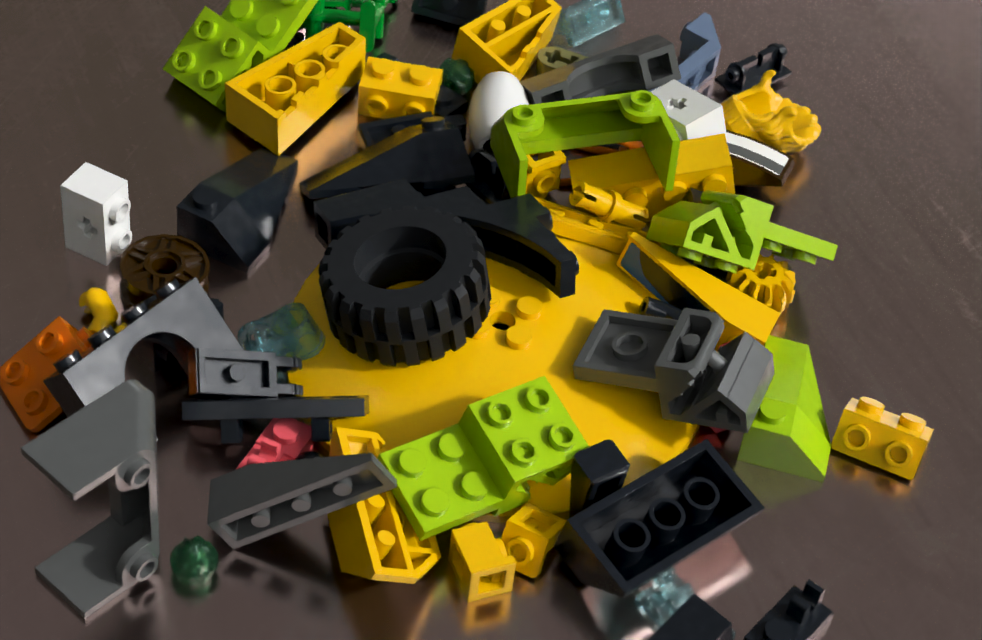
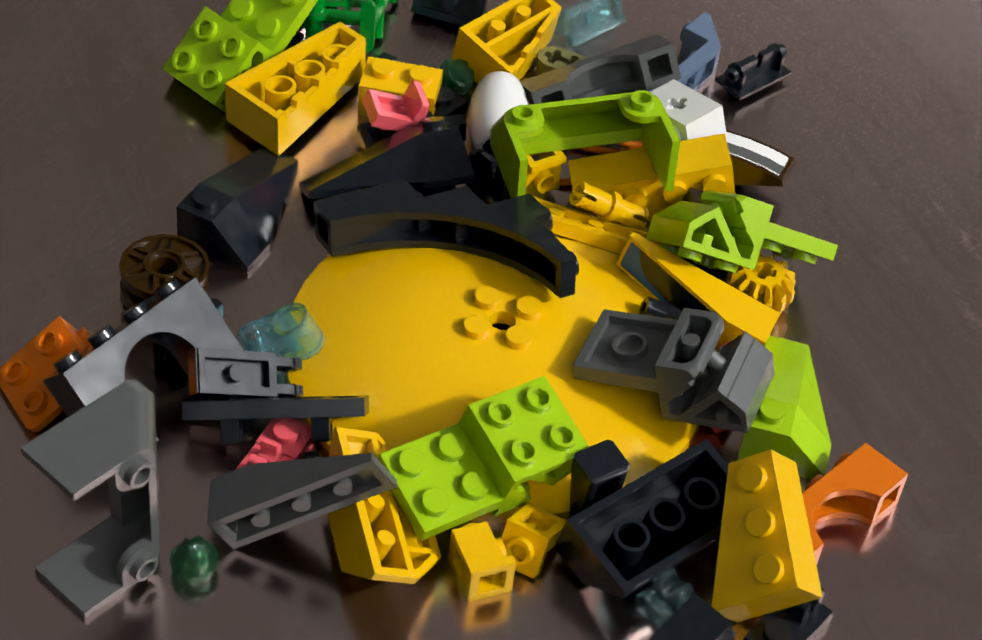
(96, 213): white brick -> none
(101, 308): yellow arm -> none
(396, 111): none -> coral bracket
(413, 320): black tyre -> none
(764, 540): none -> yellow wedge
(770, 118): yellow hair -> none
(857, 488): none -> orange arch
(882, 437): yellow bracket -> none

